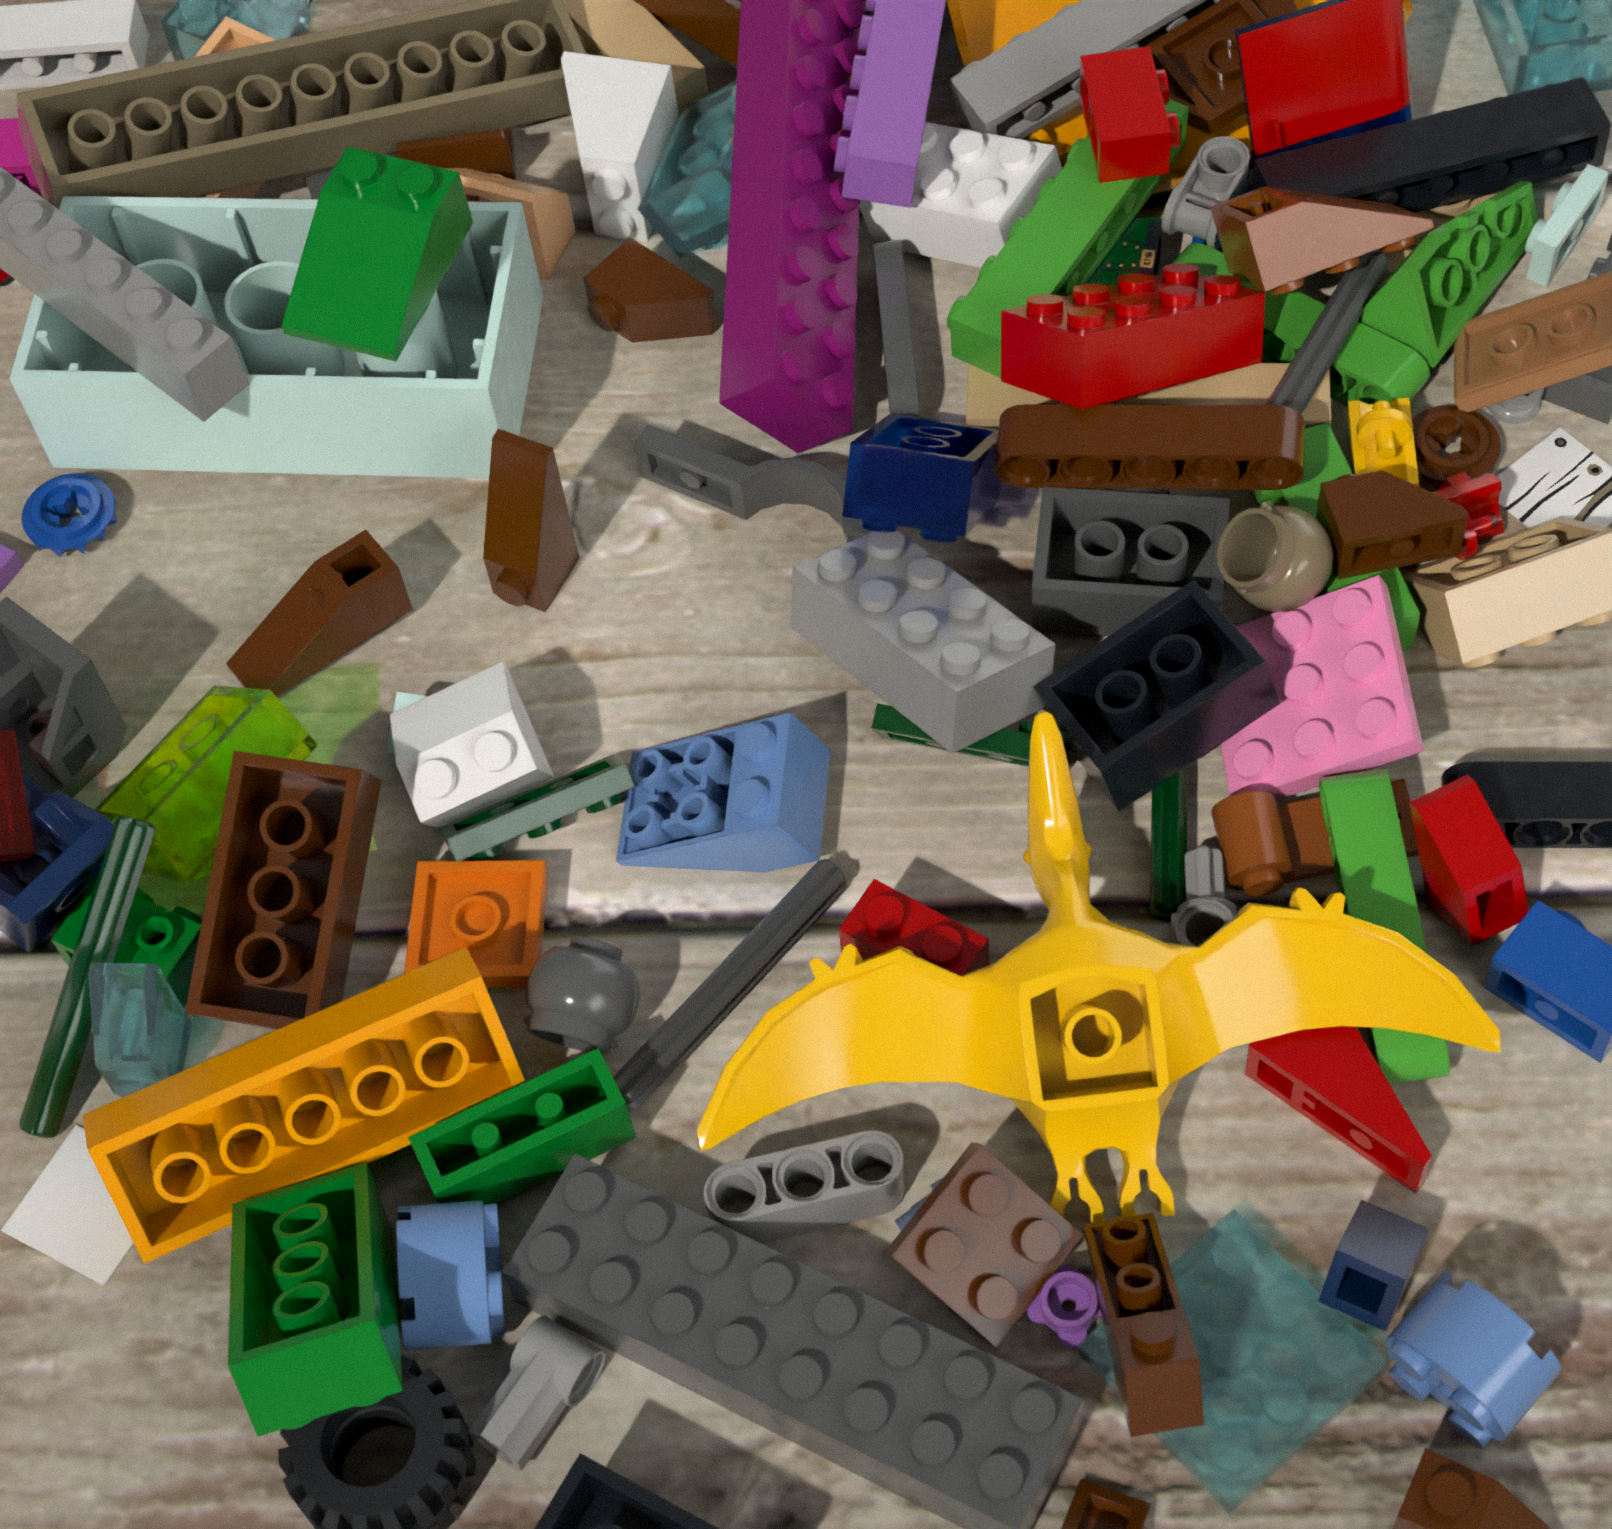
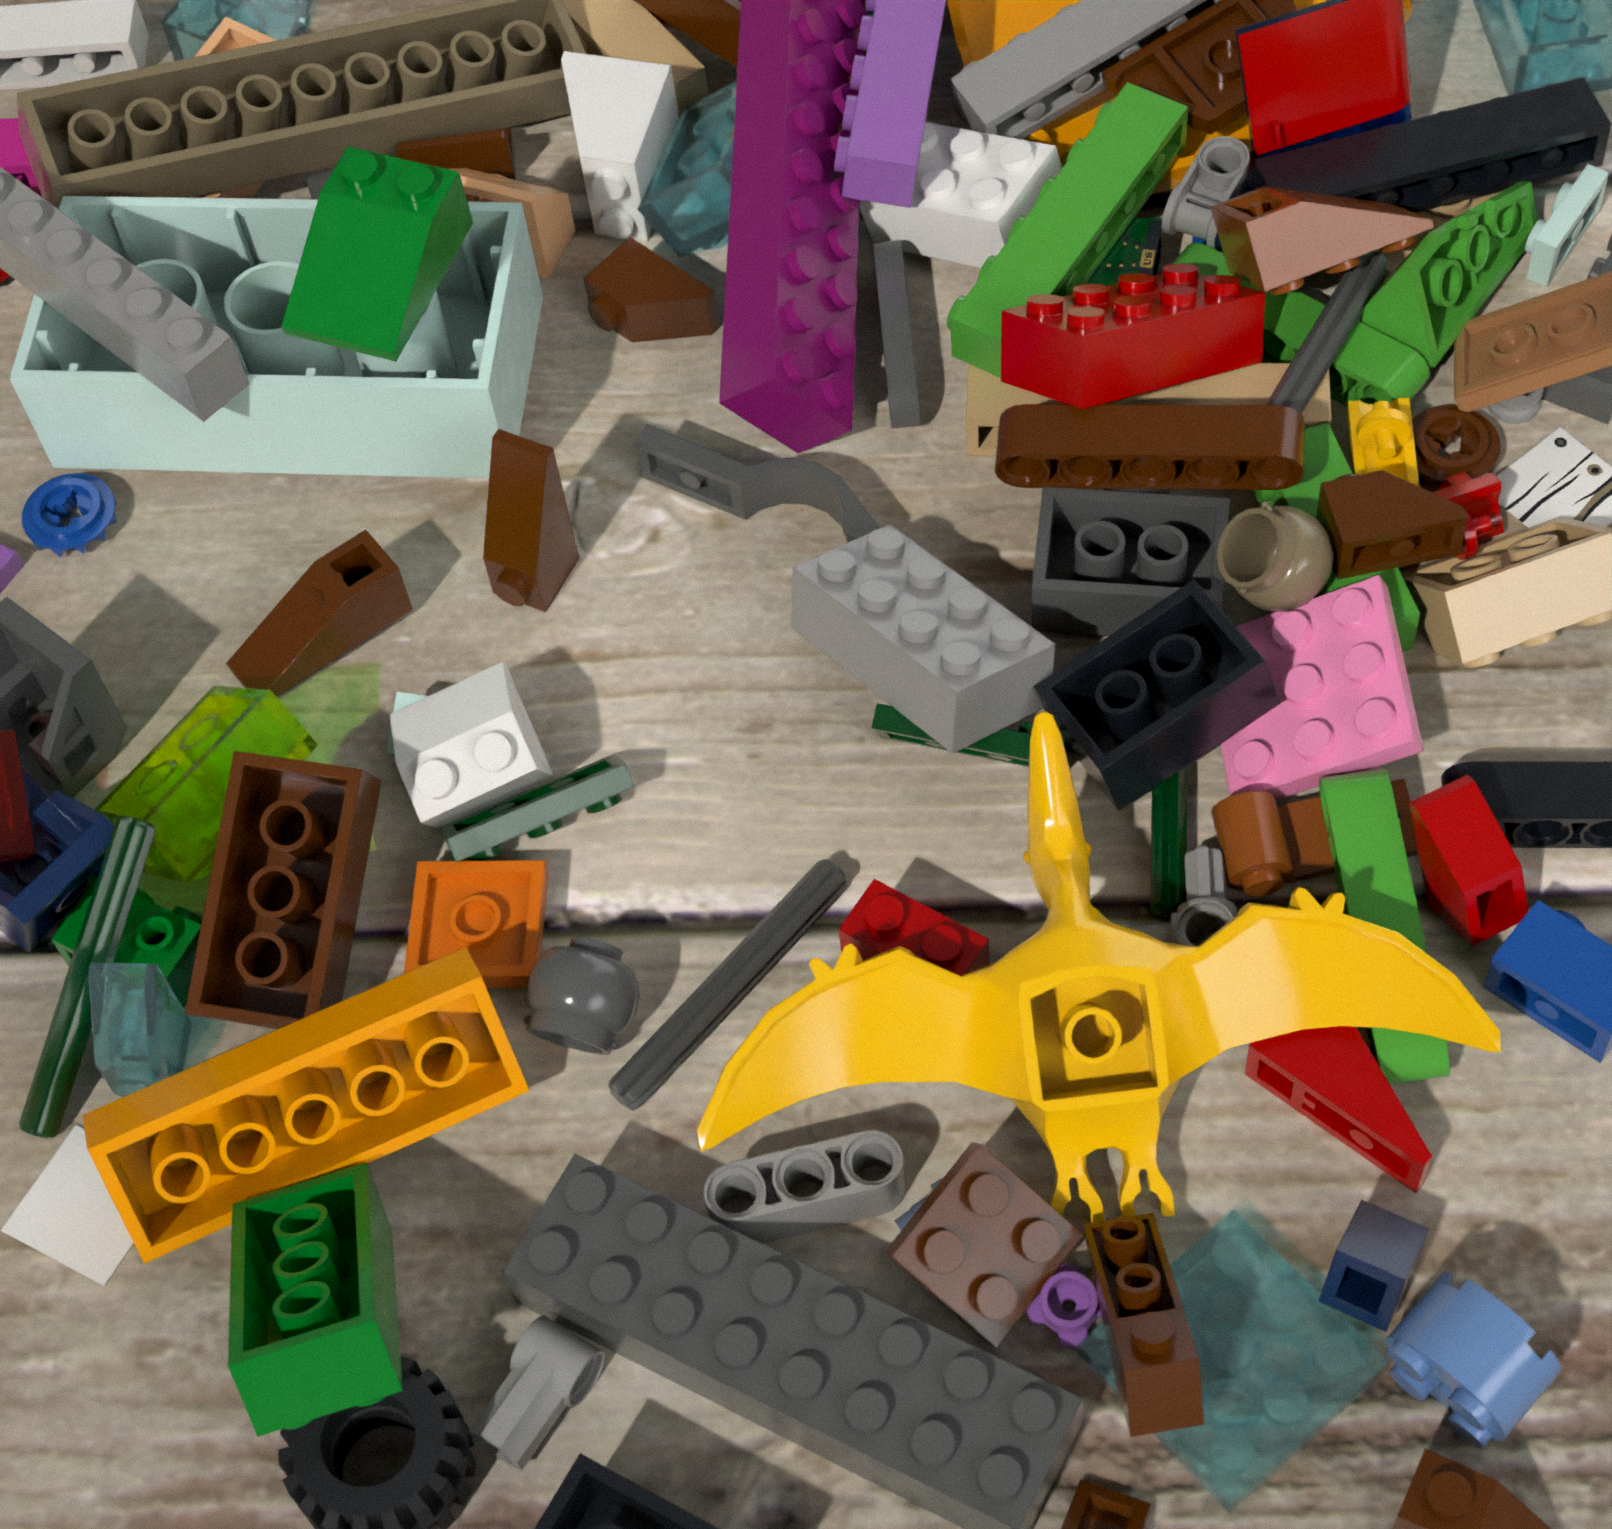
(446, 1277): medium blue brick -> none
(525, 1133): green brick -> none
(728, 799): medium blue slope -> none
(922, 476): clear blue brick -> none
(1127, 114): red brick -> none

